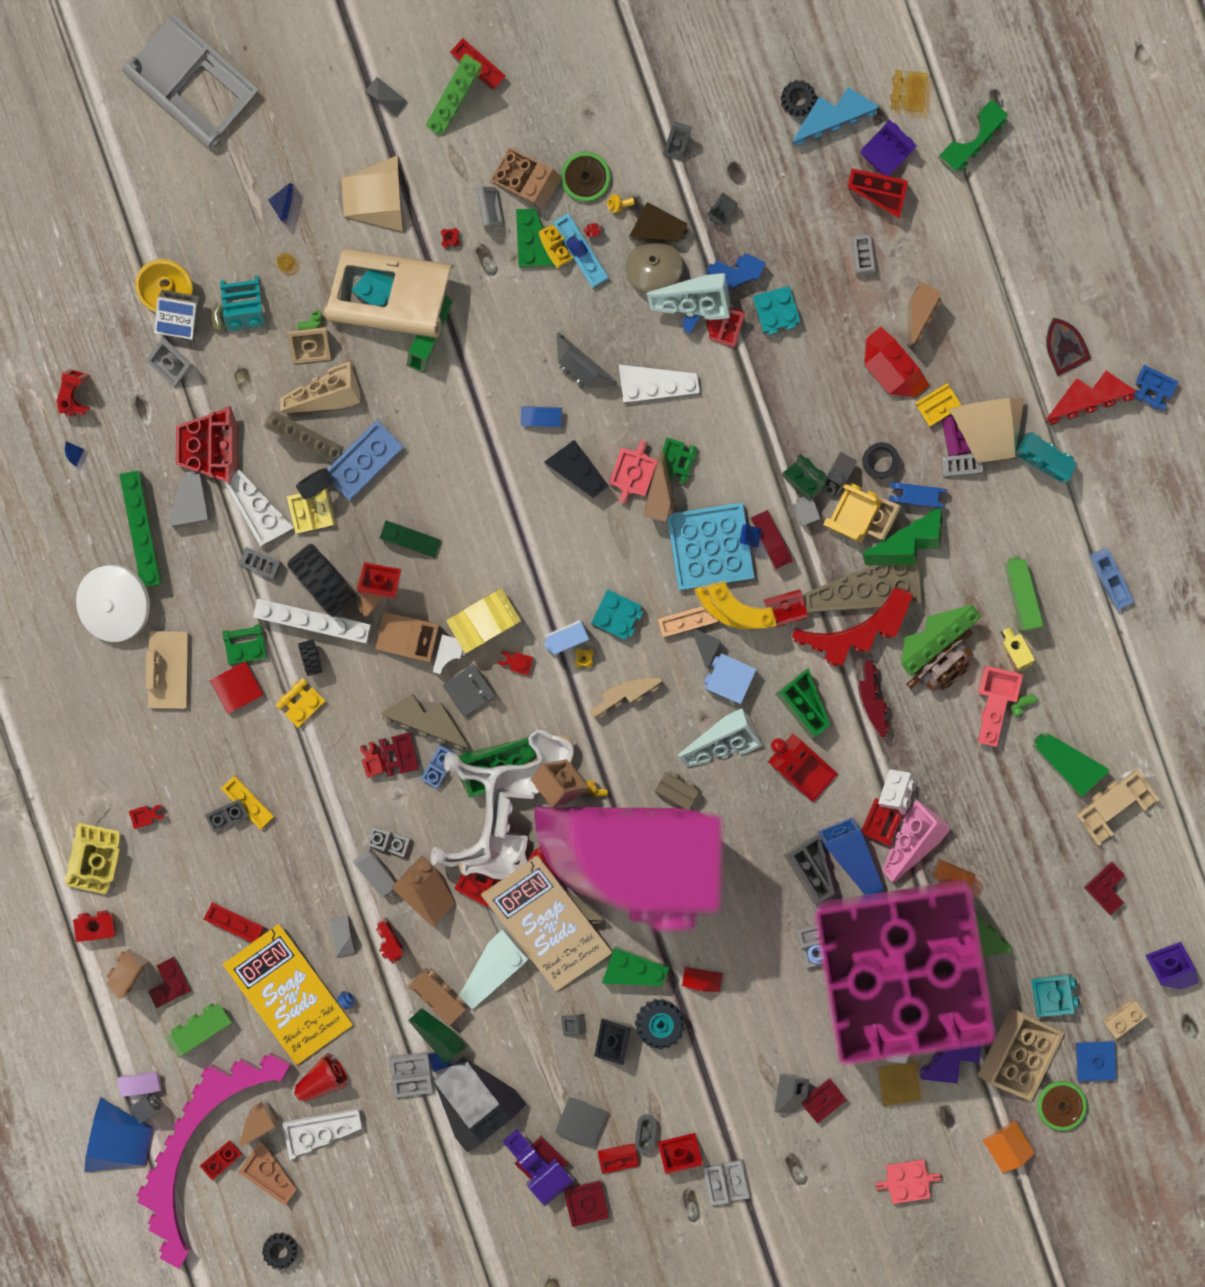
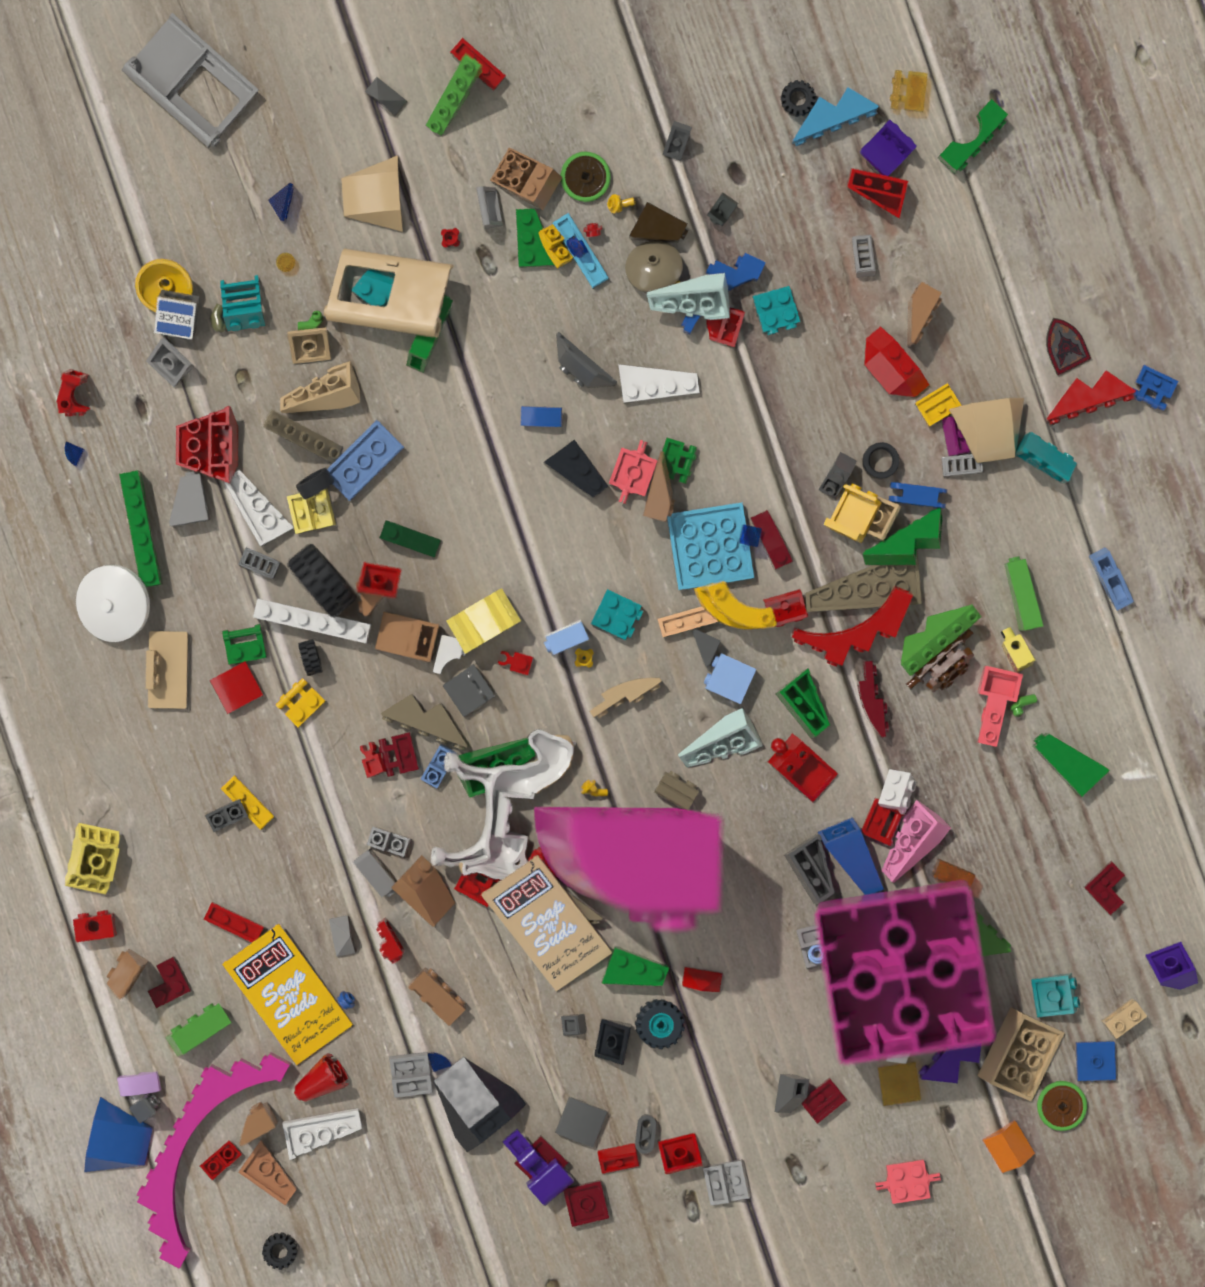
(143, 816): red plate -> none
(437, 1035): dark green slope -> none
(494, 966): light aqua wedge -> none
(558, 782): medium nougat slope -> none
(805, 477): dark green bracket -> none
(806, 511): light grey brick -> none
(1114, 800): tan bracket -> none

